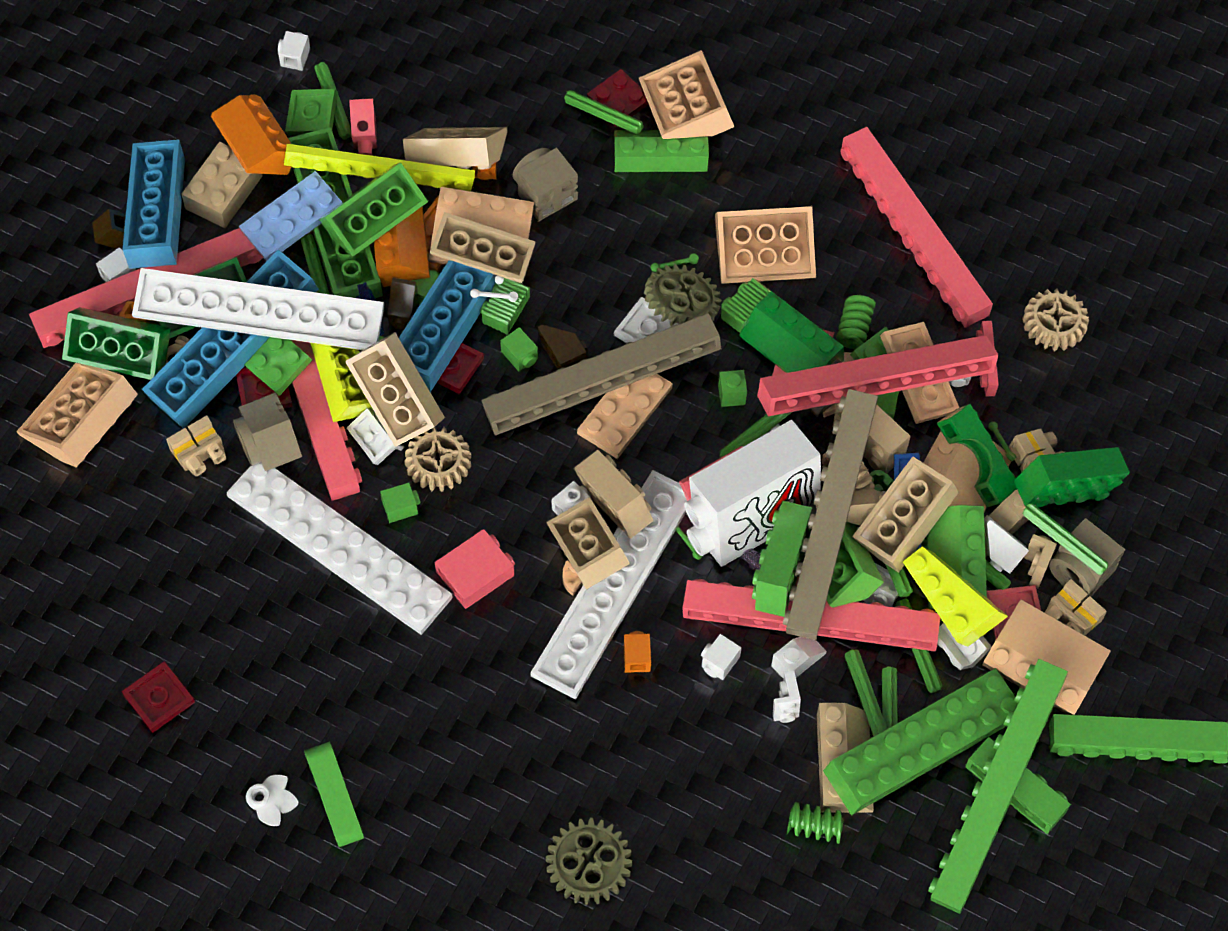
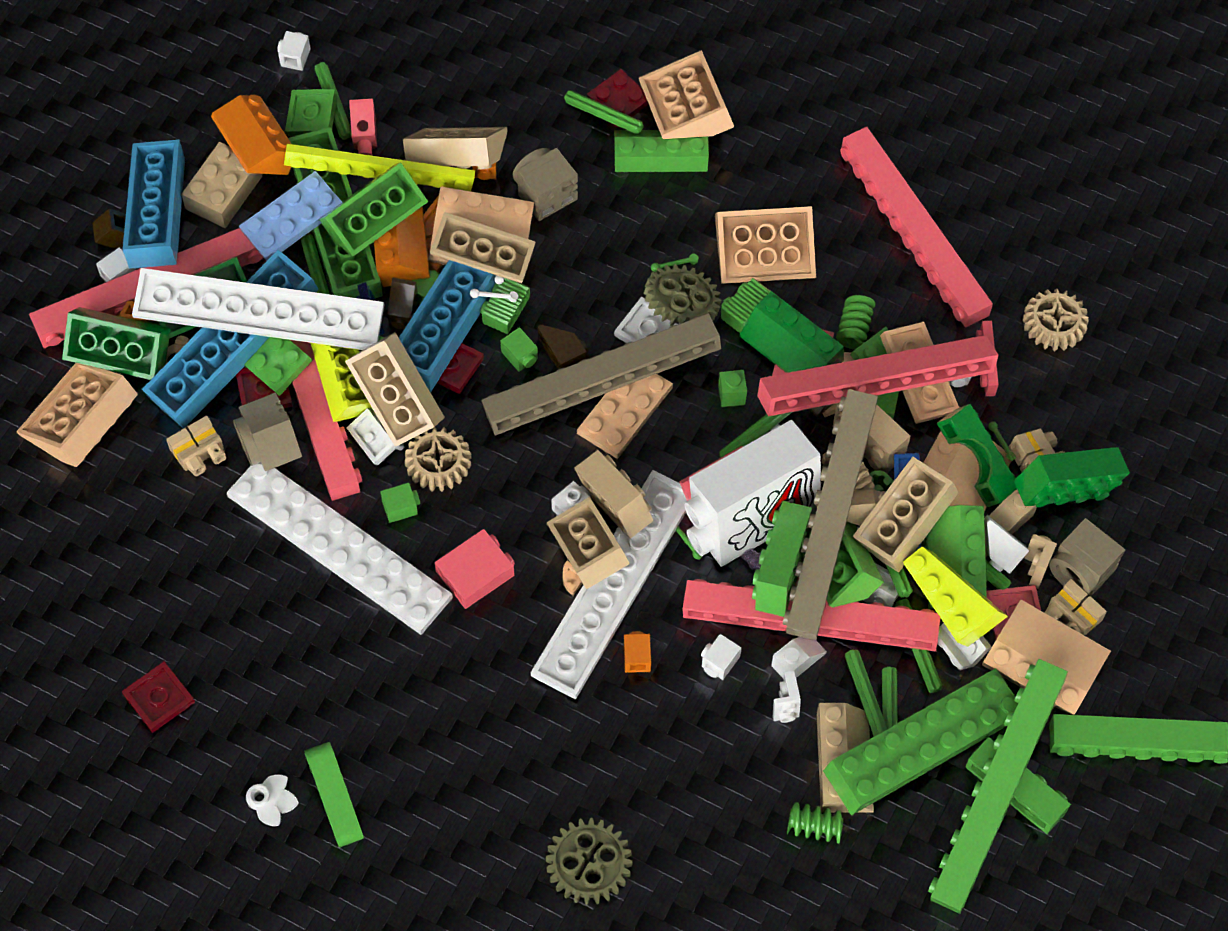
(1065, 538): axle -> none

